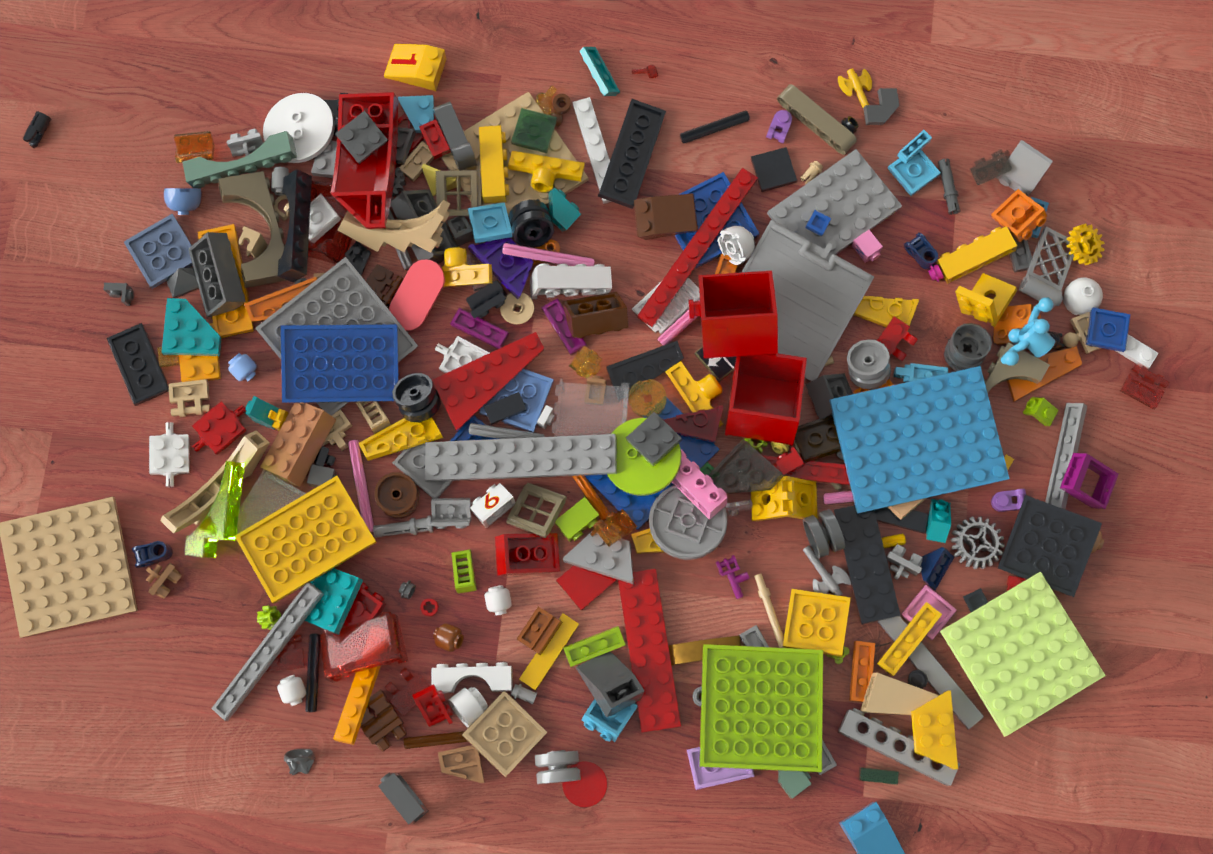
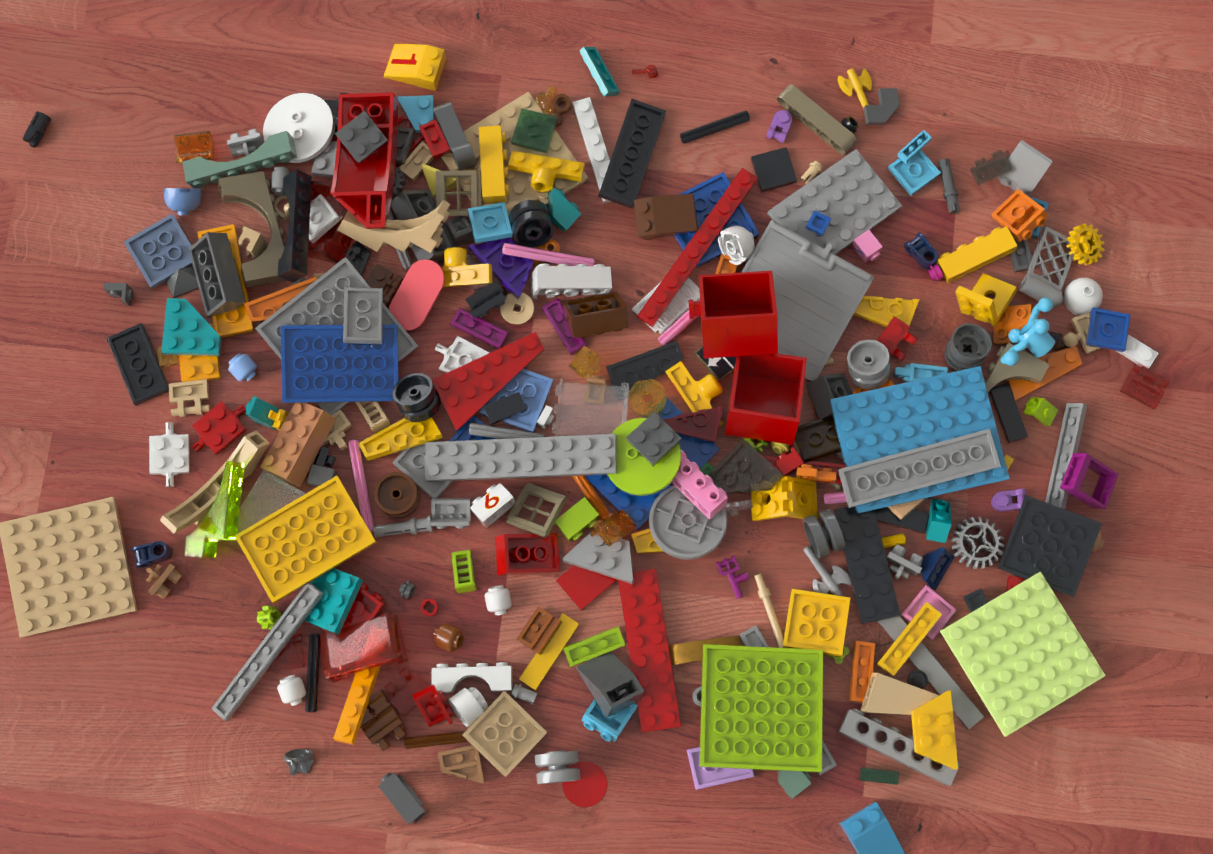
(363, 315): none -> light grey tile
(808, 473): none -> orange plate
(919, 468): none -> light grey plate
(1008, 413): none -> black tile

